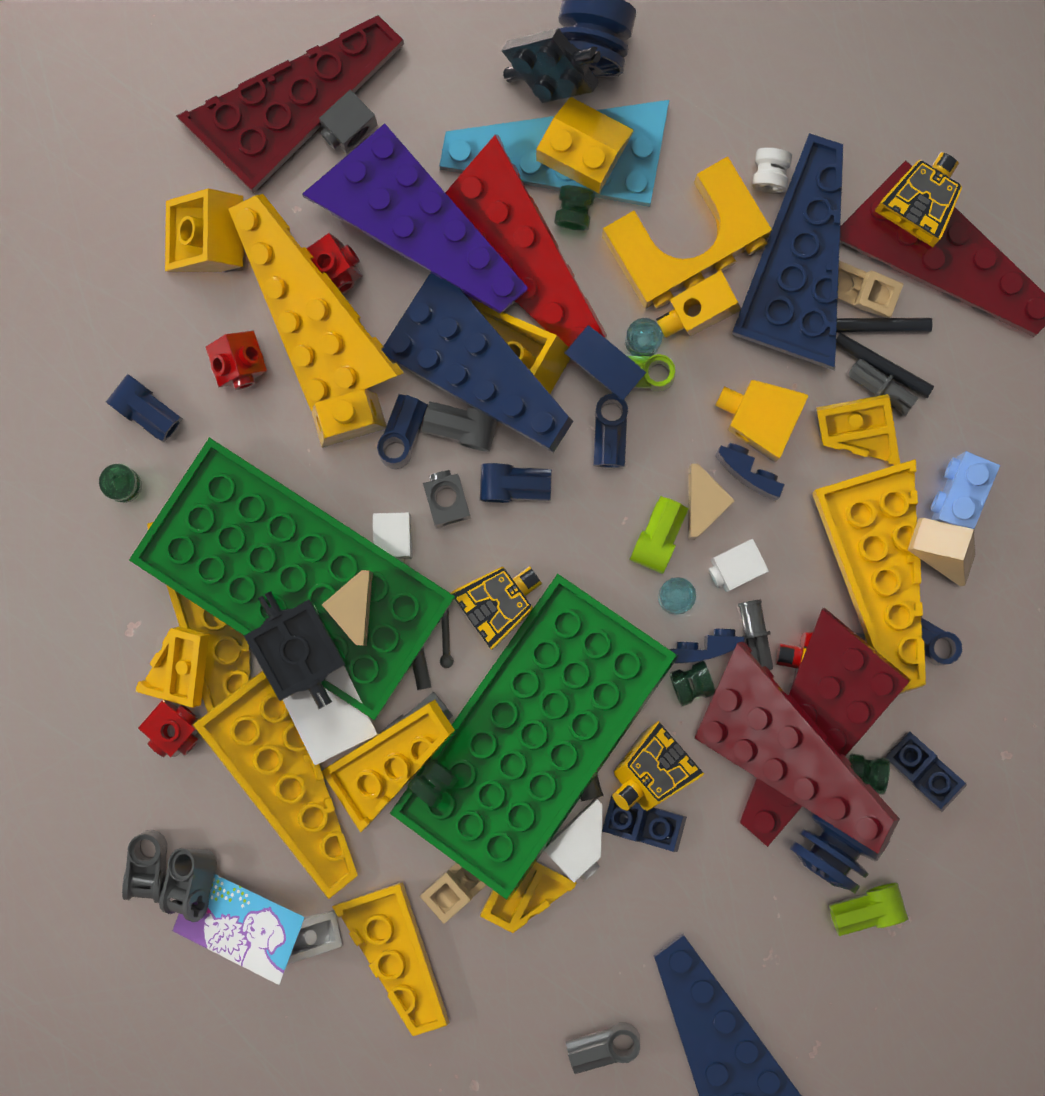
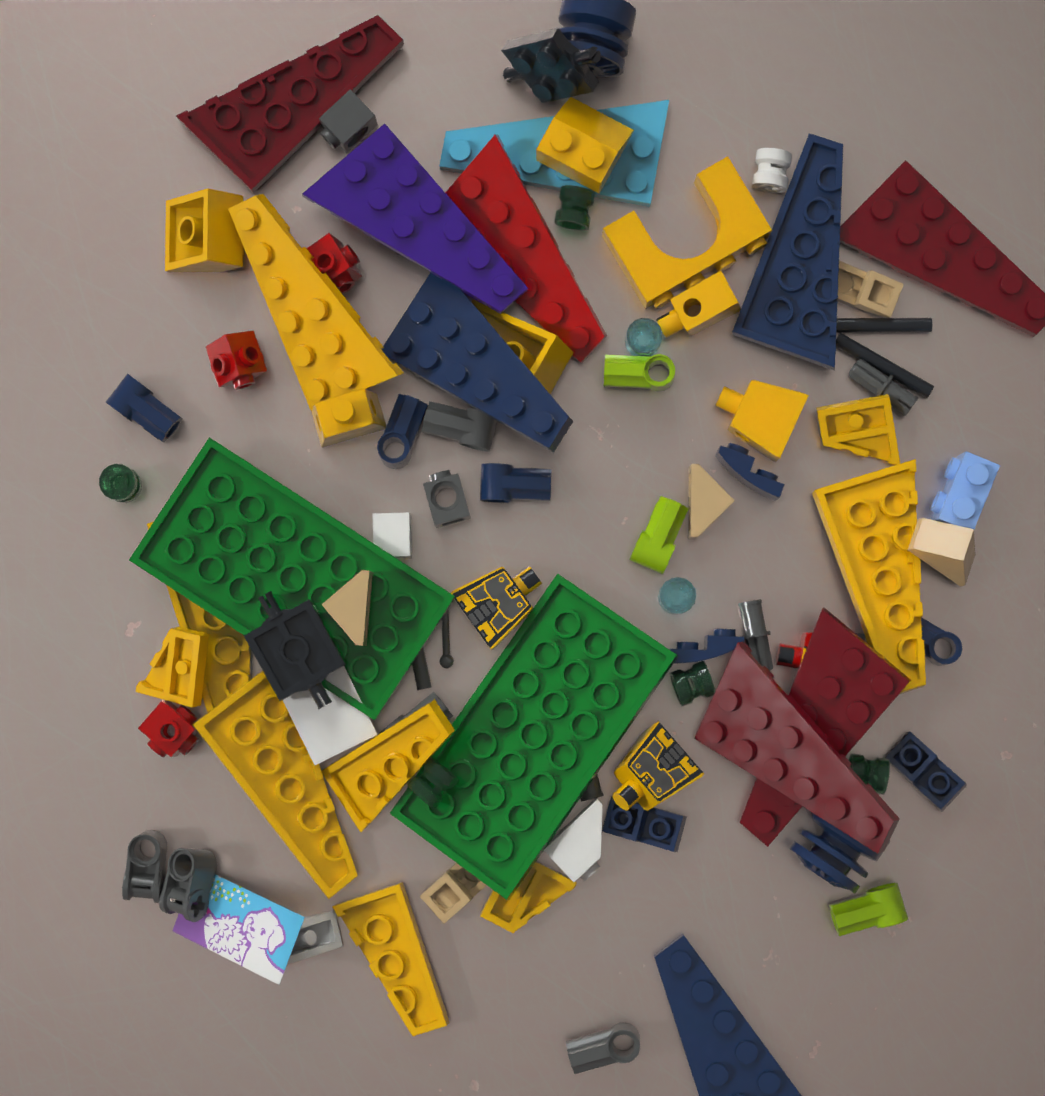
(605, 362): dark blue slope -> none
(610, 435): dark blue piece -> none
(737, 566): white brick -> none
(923, 199): torso -> none

